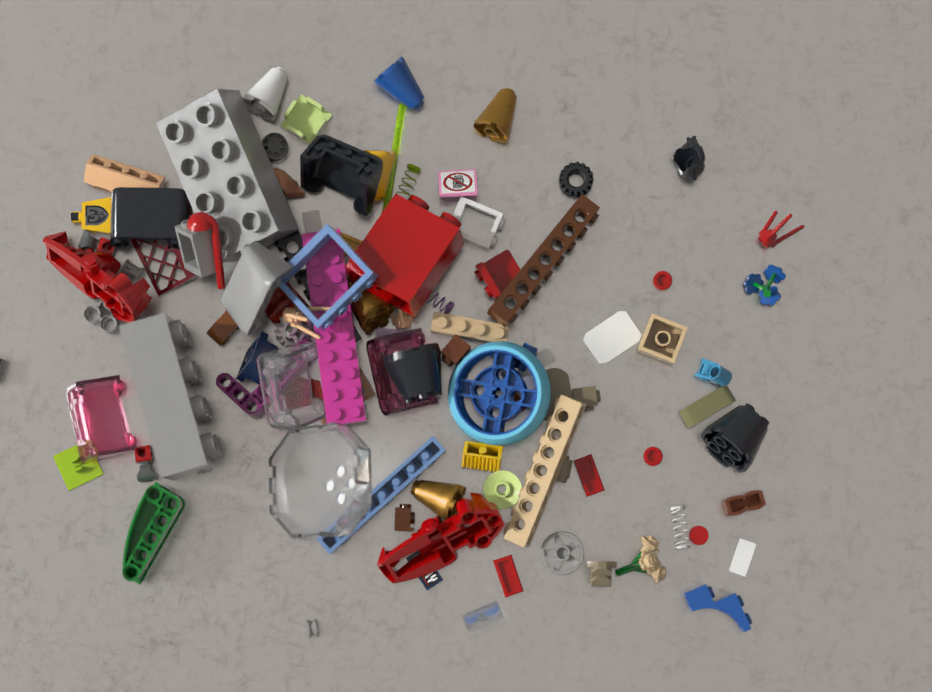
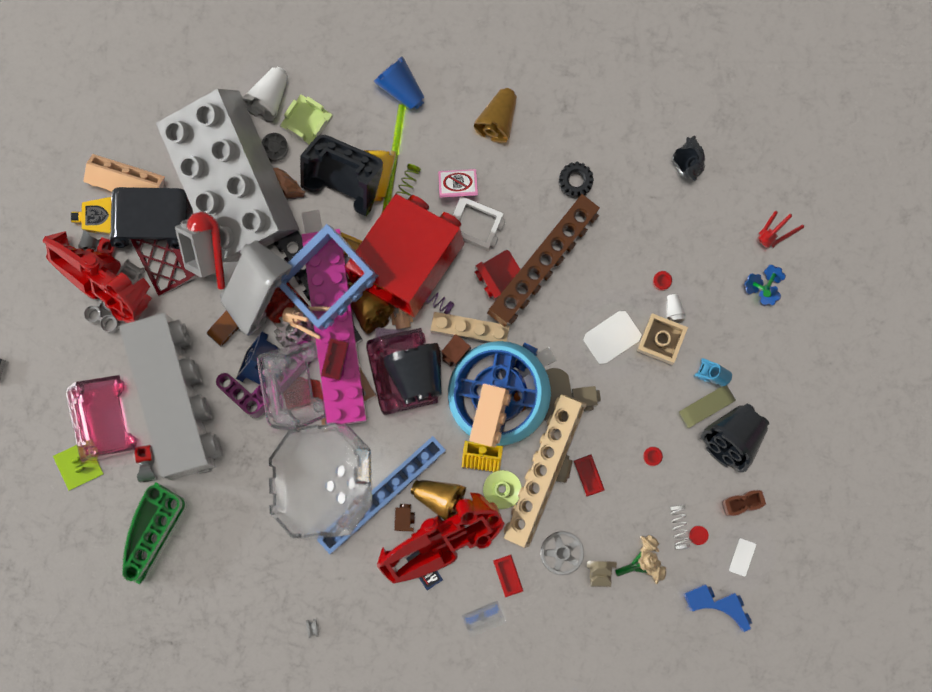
(335, 359): none -> dark red plate
(490, 415): none -> light nougat brick
(675, 310): none -> white cone

